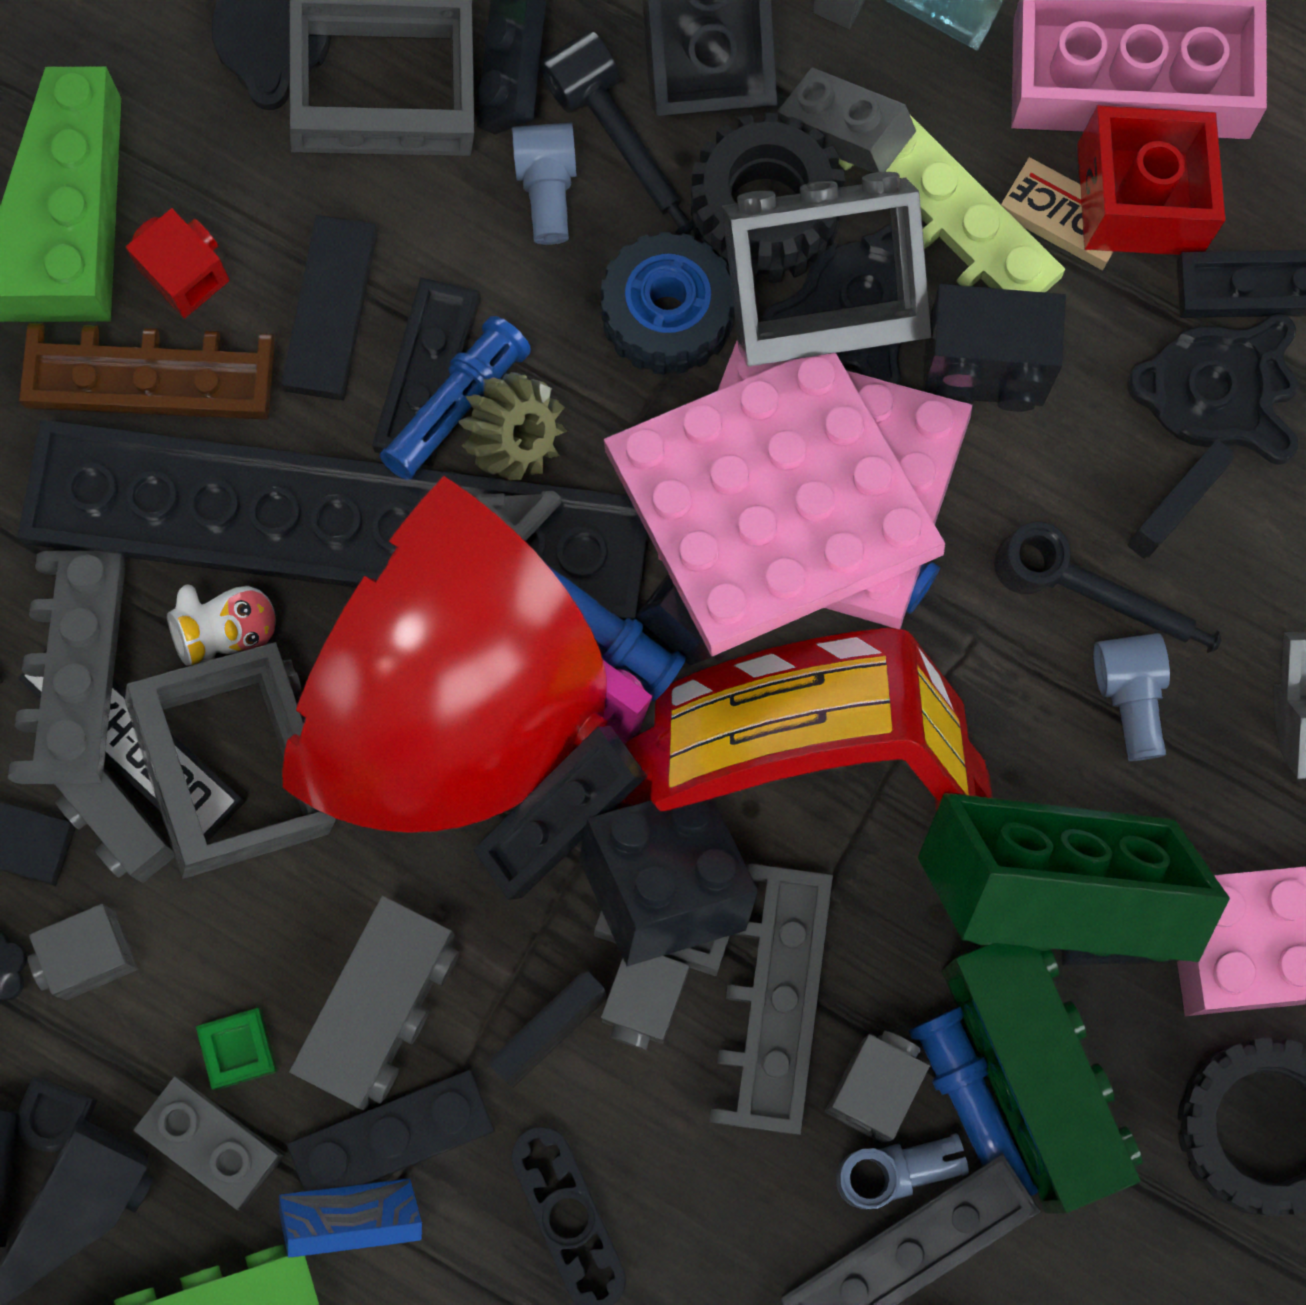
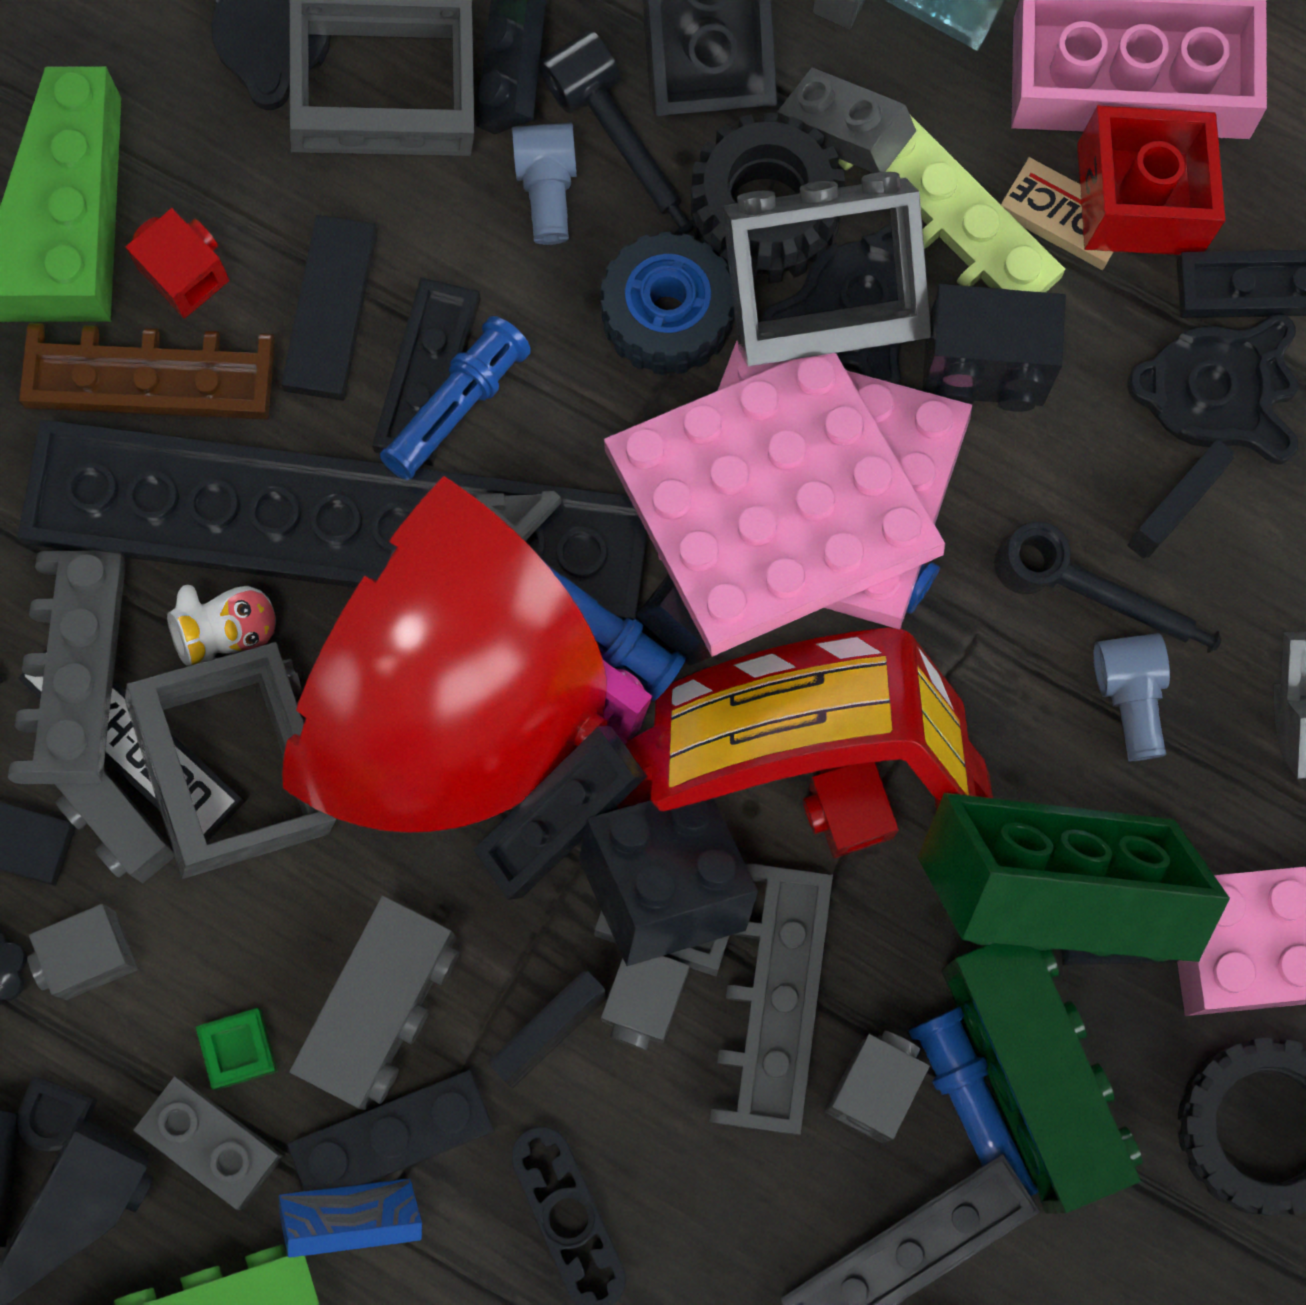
(512, 426): olive gear -> none
(850, 808): none -> red brick
(902, 1169): sand blue pin -> none

